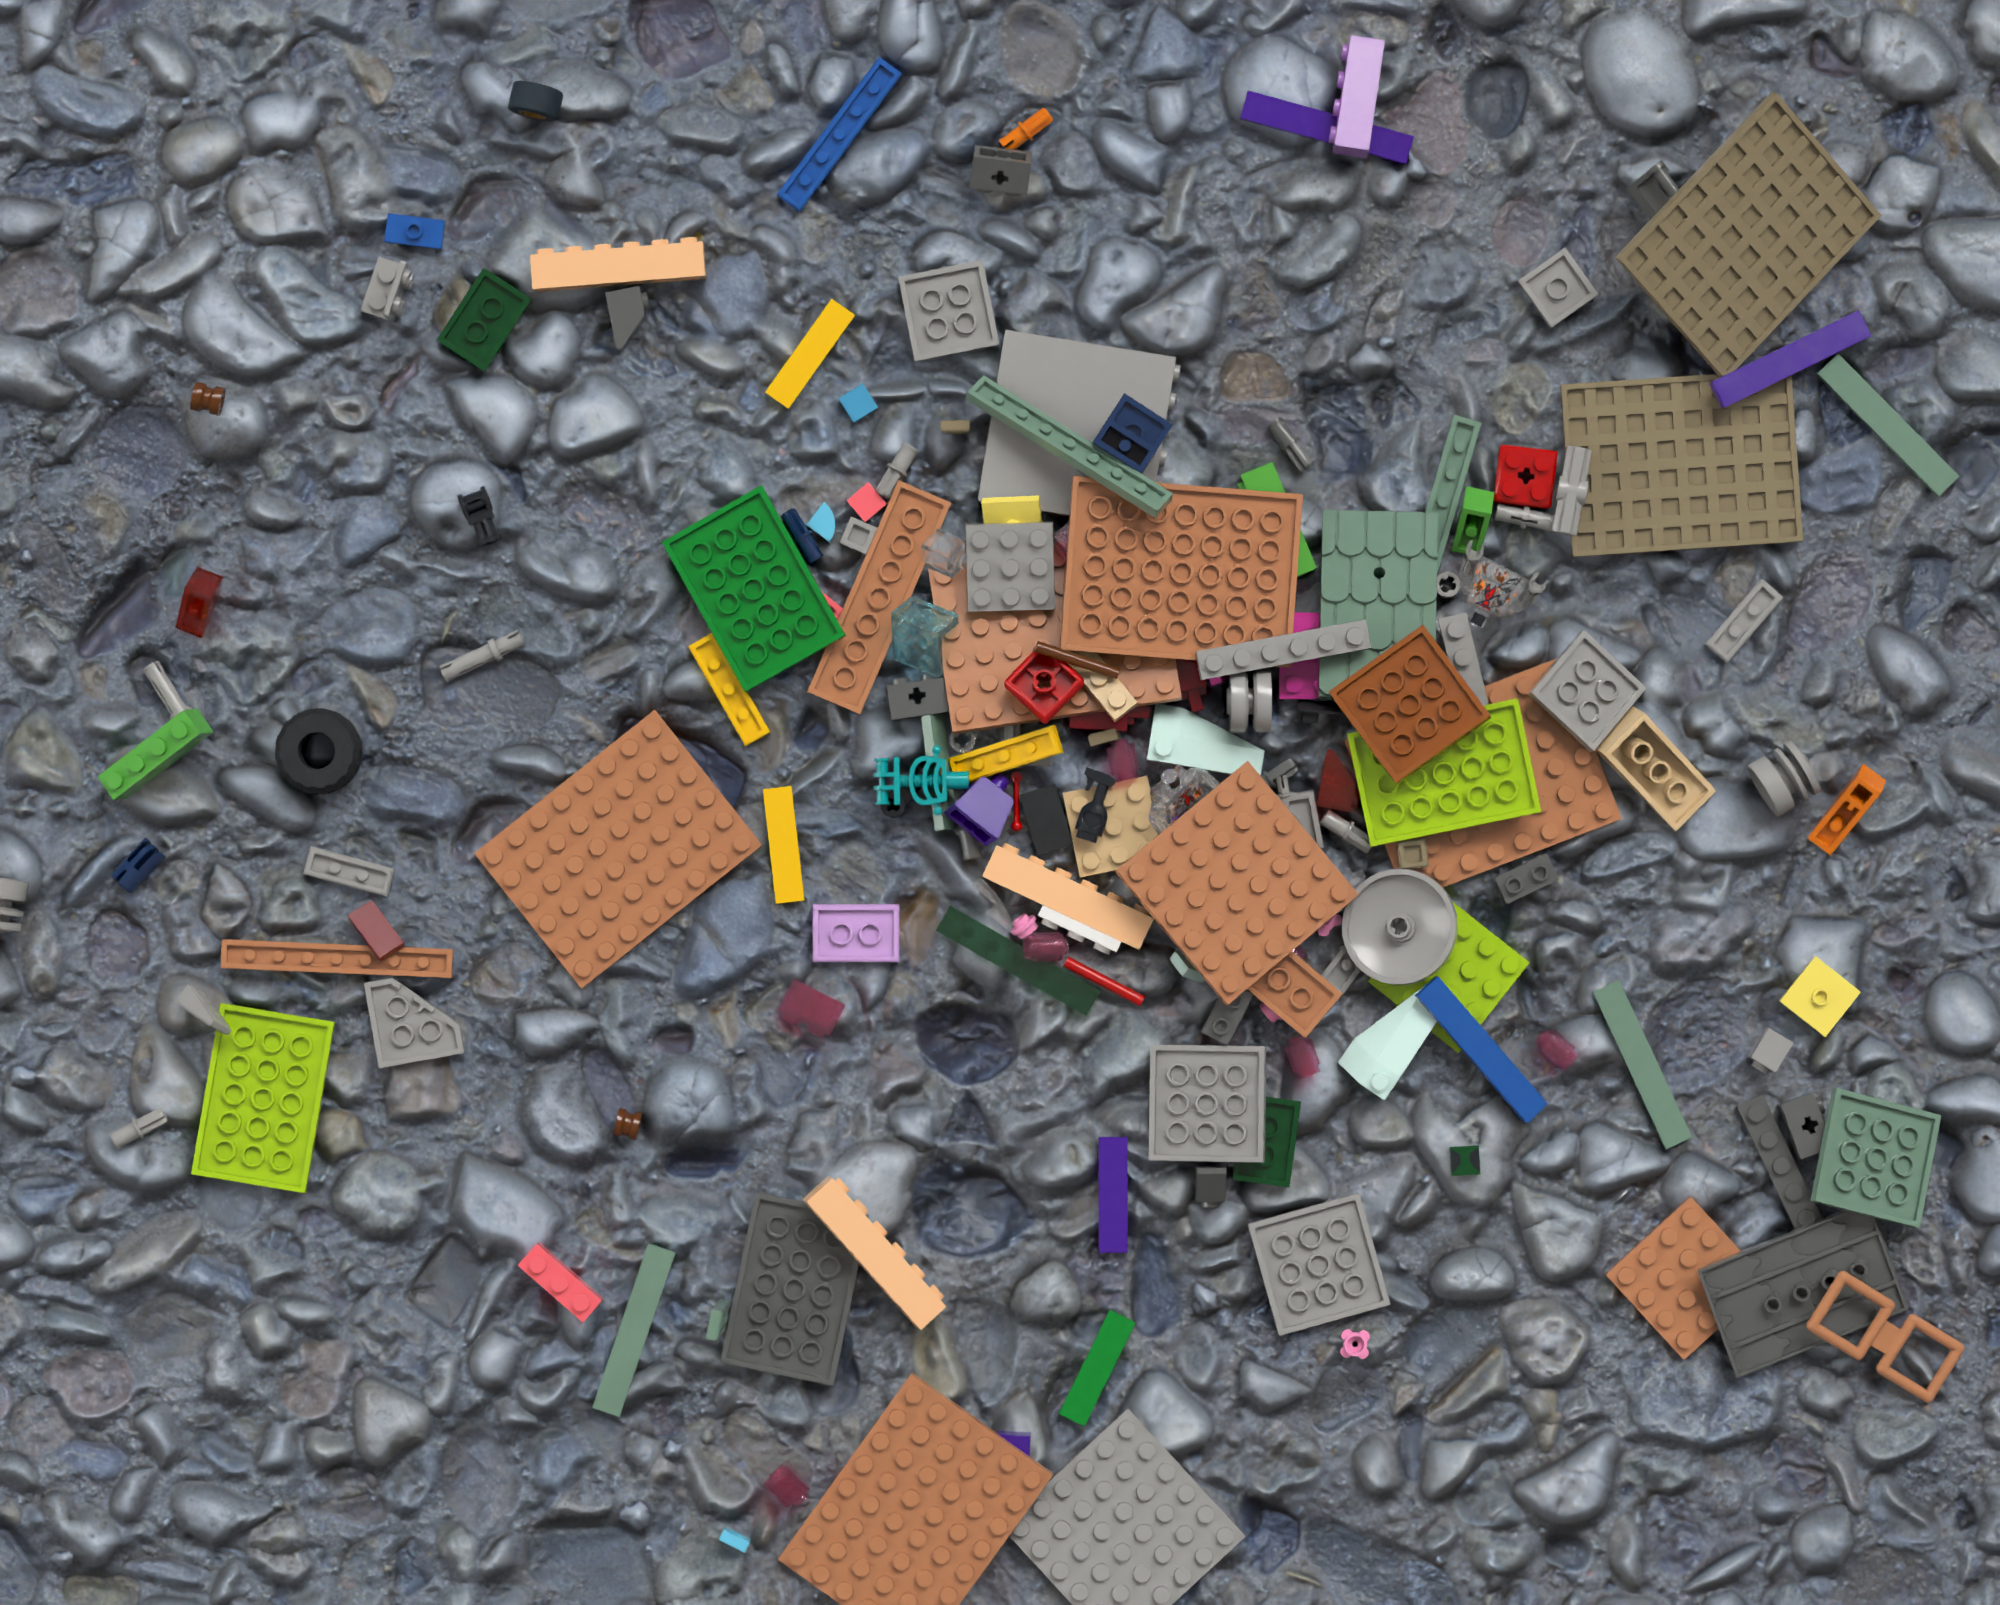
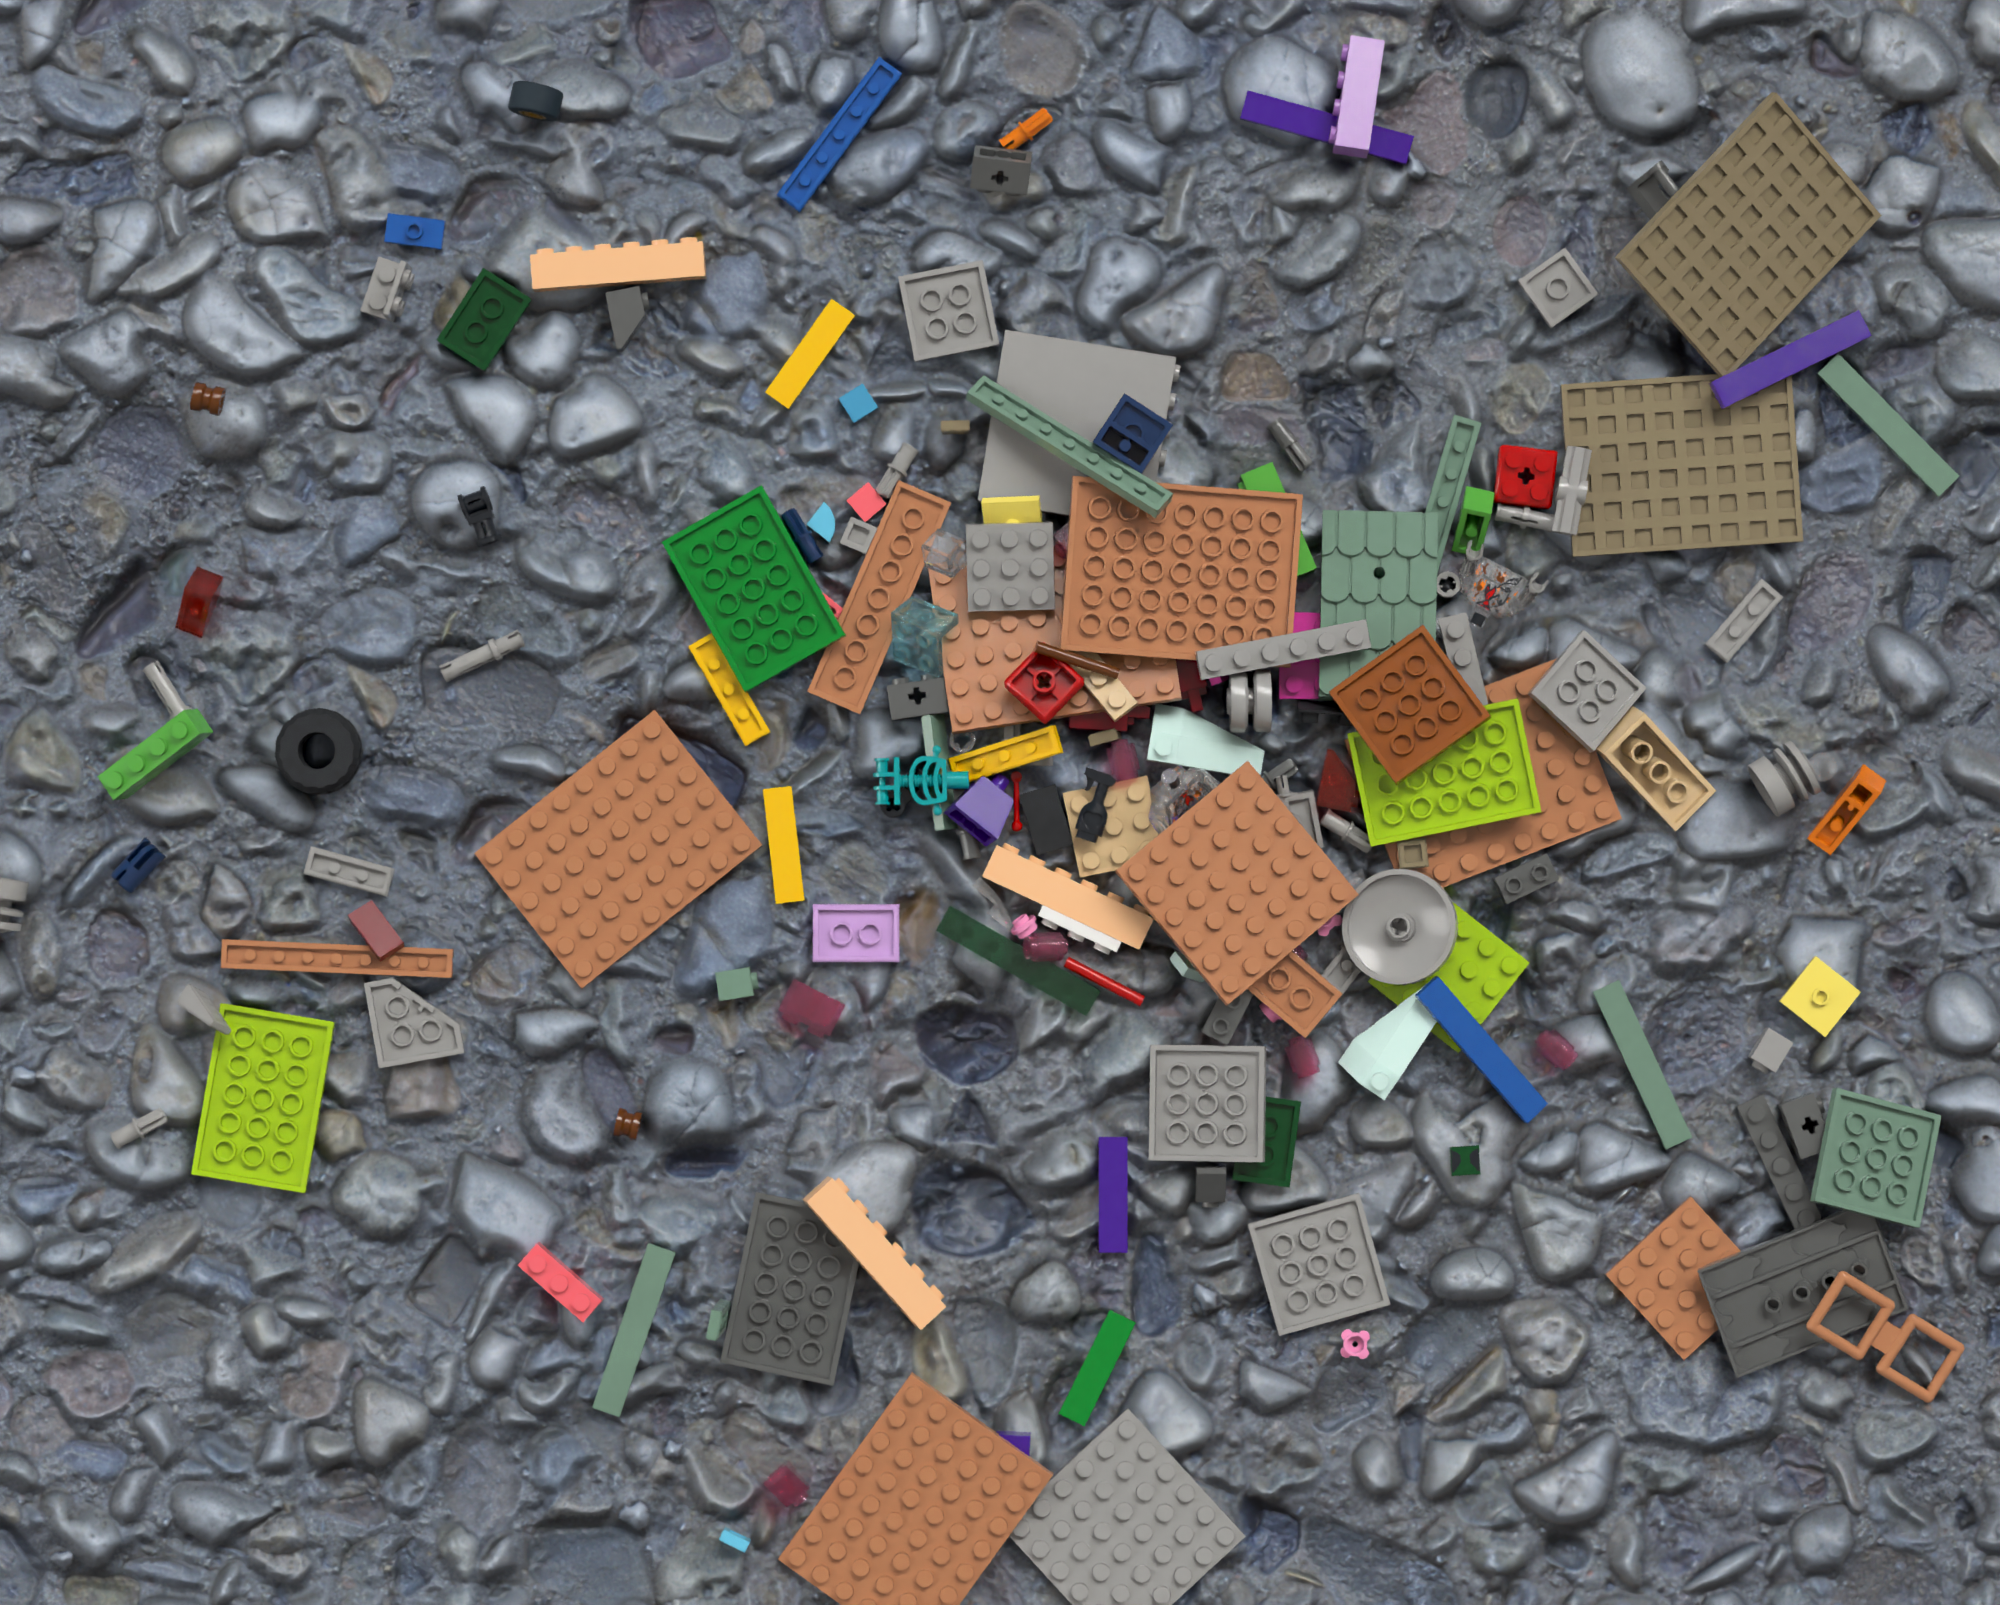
(736, 983): none -> sand green brick

